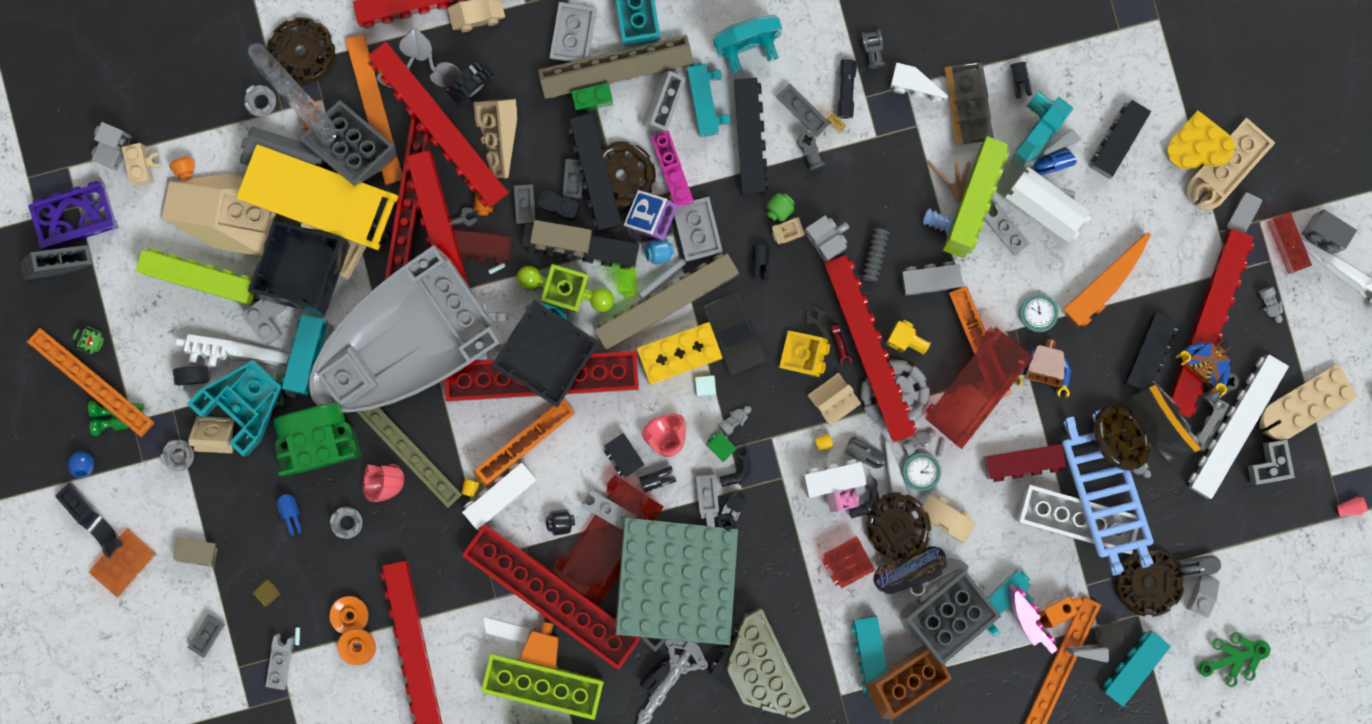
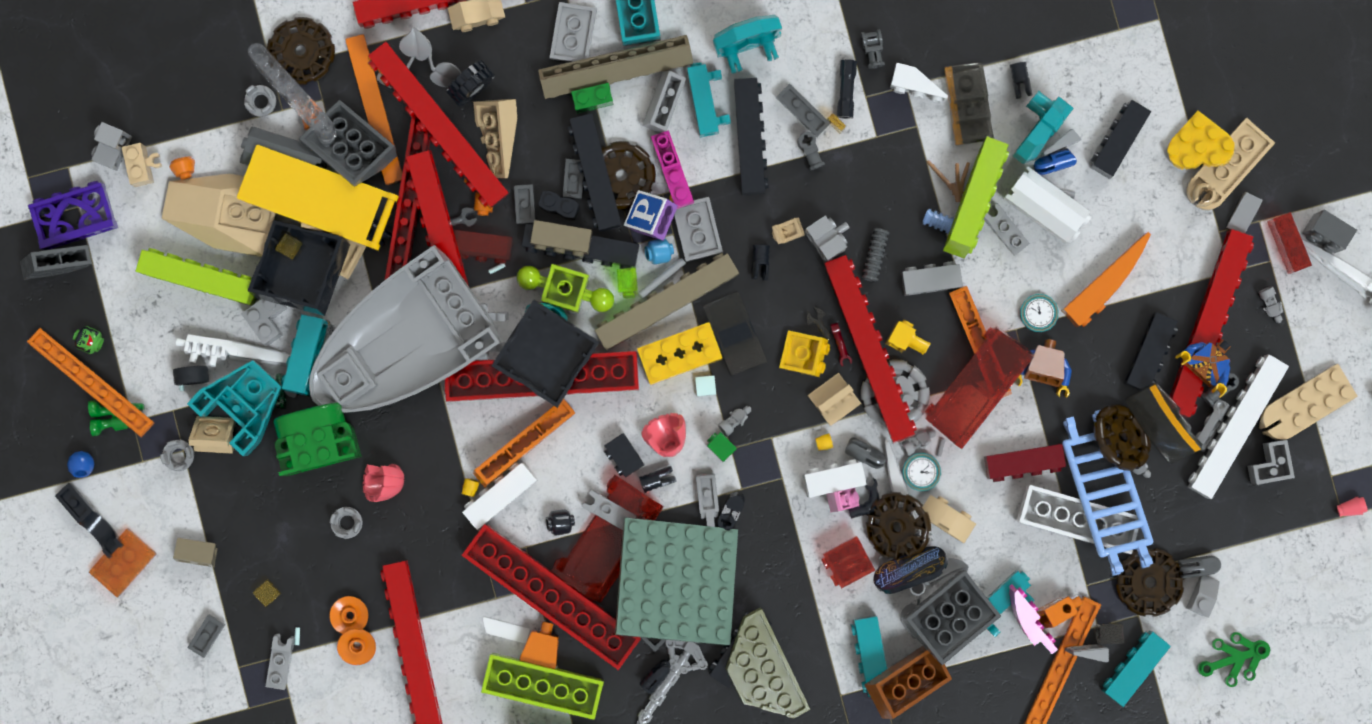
(288, 246): none -> clear yellow tile
(288, 508): blue arm -> none
(411, 455): olive plate -> none
(741, 474): black piece -> none
(780, 207): bright green head -> none

